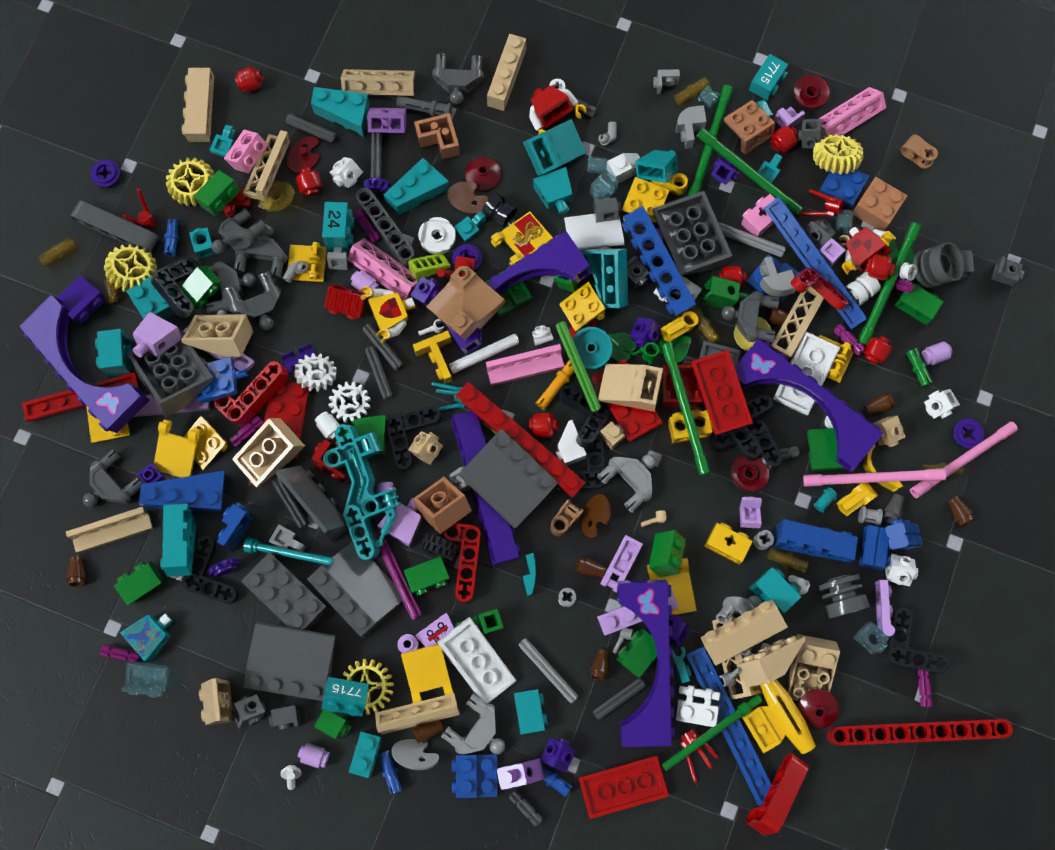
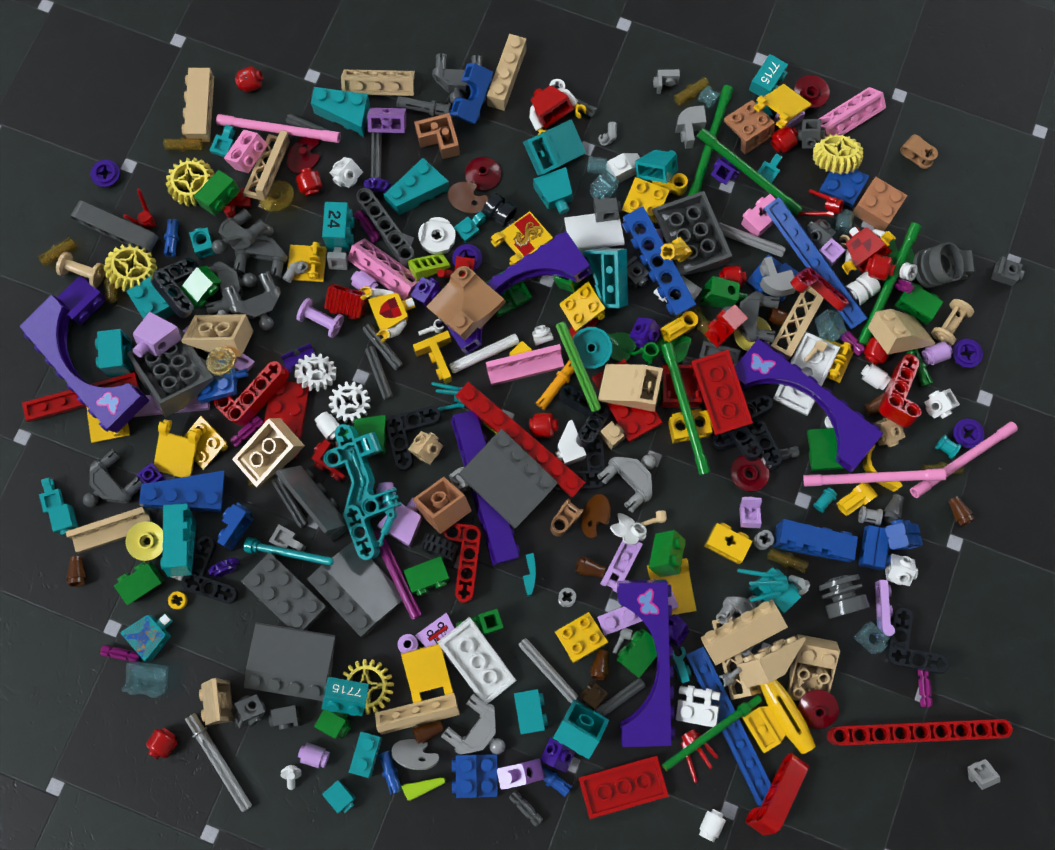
(51, 497): none -> teal plate
(62, 519): none -> teal brick
(65, 264): none -> tan hose
(136, 537): none -> light yellow dish
(161, 743): none -> red head
(179, 594): none -> yellow bush
(182, 144): none -> clear yellow pin
(218, 762): none -> light grey axle
(221, 353): none -> clear yellow gear
(307, 311): none -> lavender hose
(324, 135): none -> bright pink piece
(339, 797): none -> teal brick
(417, 789): none -> lime slope
(478, 80): none -> blue arch
(520, 348): none -> yellow slope
(581, 637): none -> yellow hinge
(581, 729): none -> teal brick
(593, 695): none -> dark brown brick
(629, 530): none -> white plate
(676, 250): none -> yellow piece
(712, 825): none -> white brick
(726, 325): none -> red brick
(776, 583): none -> teal plant
(784, 102): none -> yellow flag
(820, 346): none -> tan hand
(830, 325): none -> clear light blue brick
(875, 376): none -> white brick
(894, 402): none -> red beam
(898, 331): none -> tan slope
(948, 446): none -> teal bush
(951, 324): none -> tan hose
(970, 346): none -> dark purple gear
(983, 774): none -> light grey bracket

